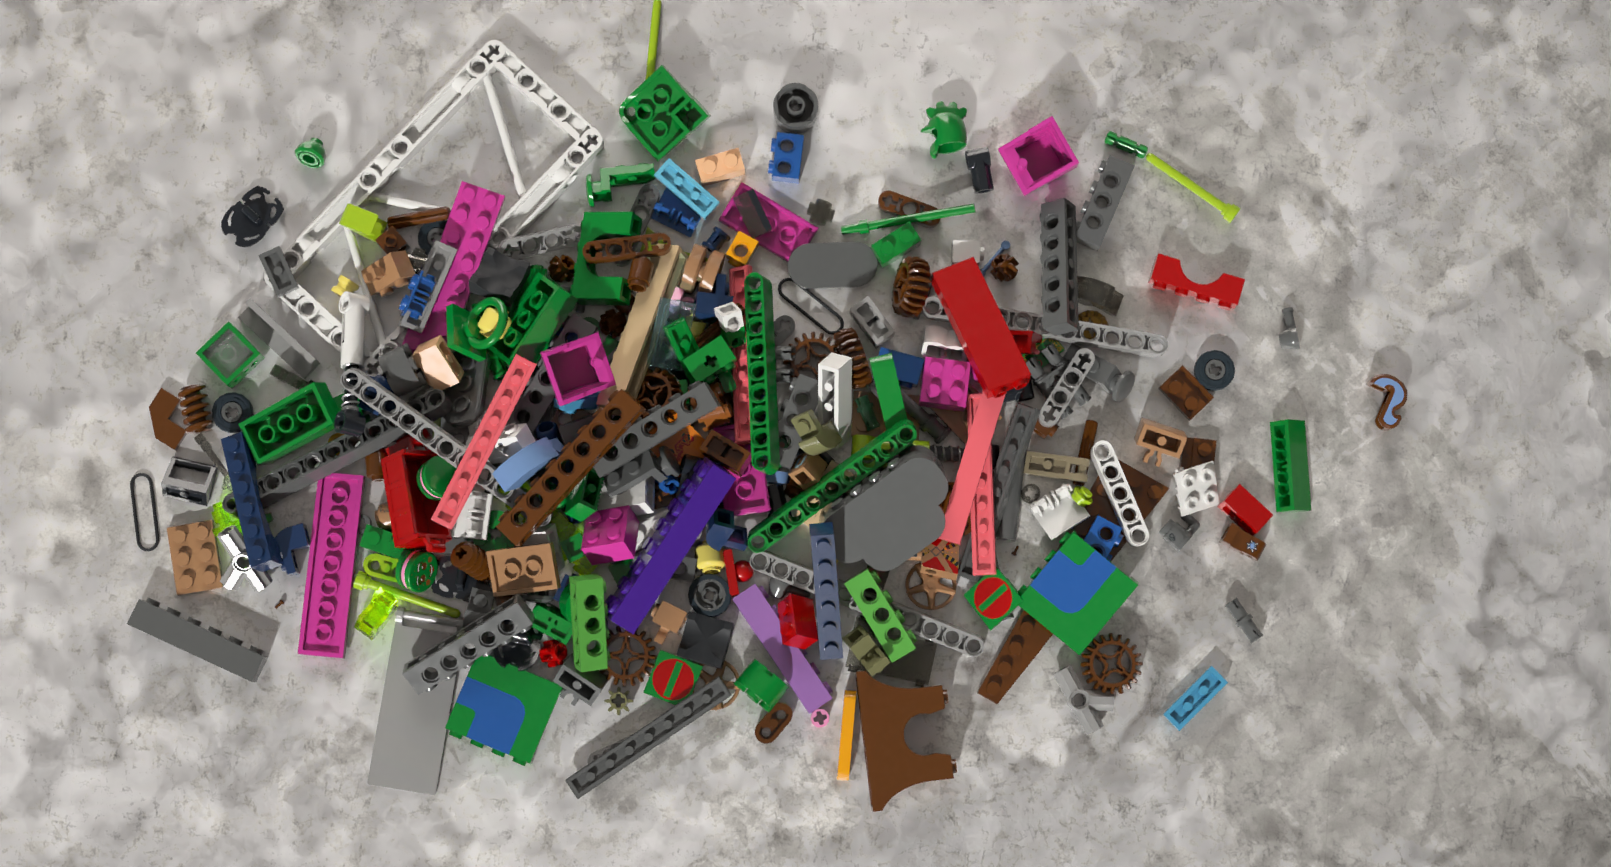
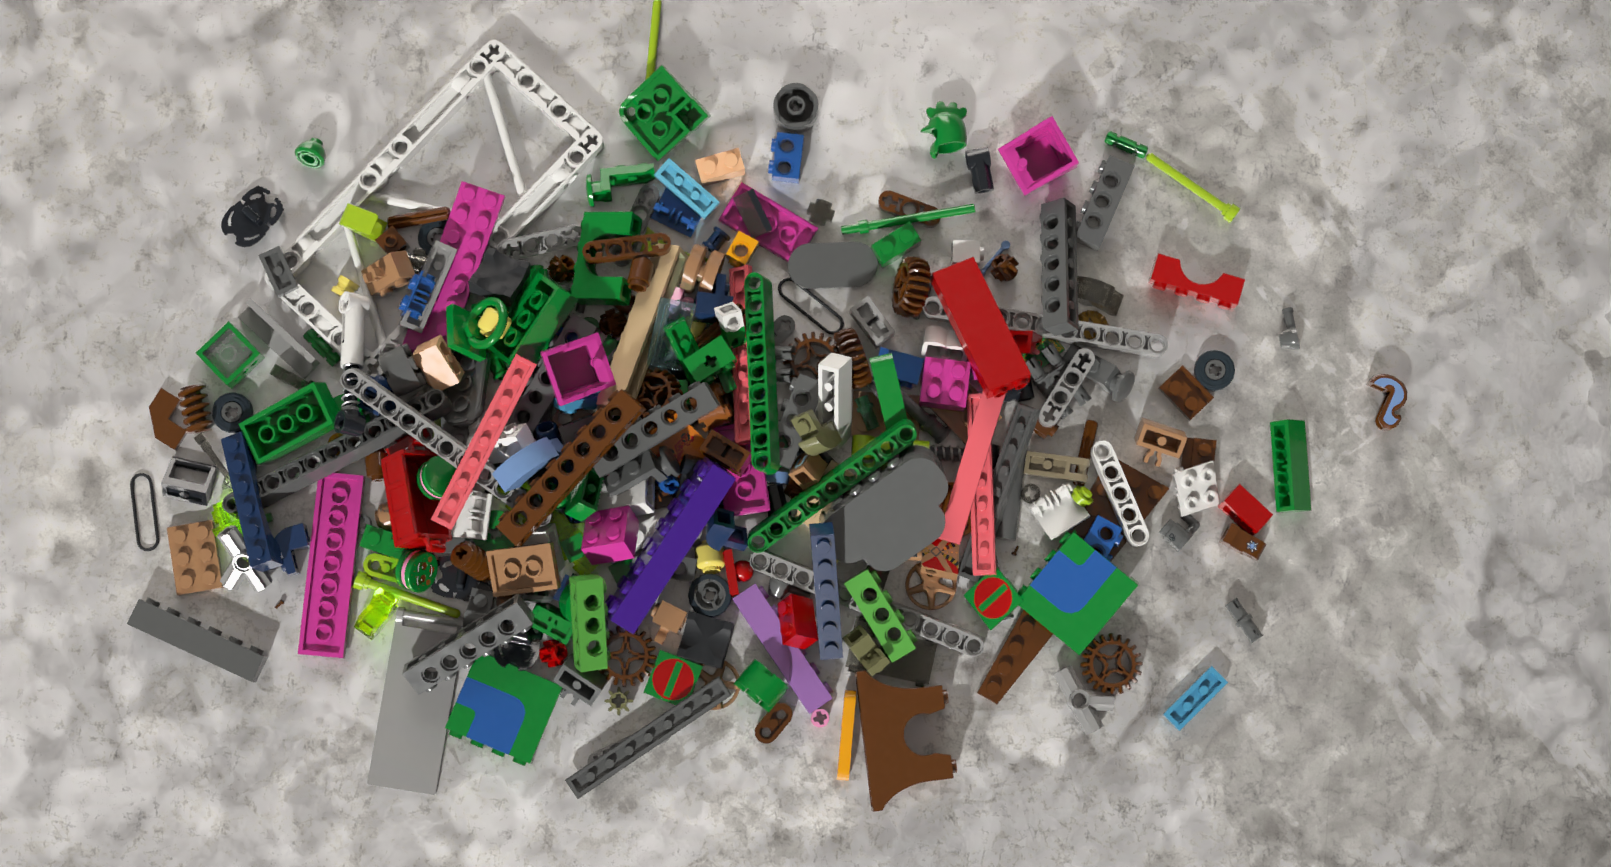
(322, 347): none -> green axle

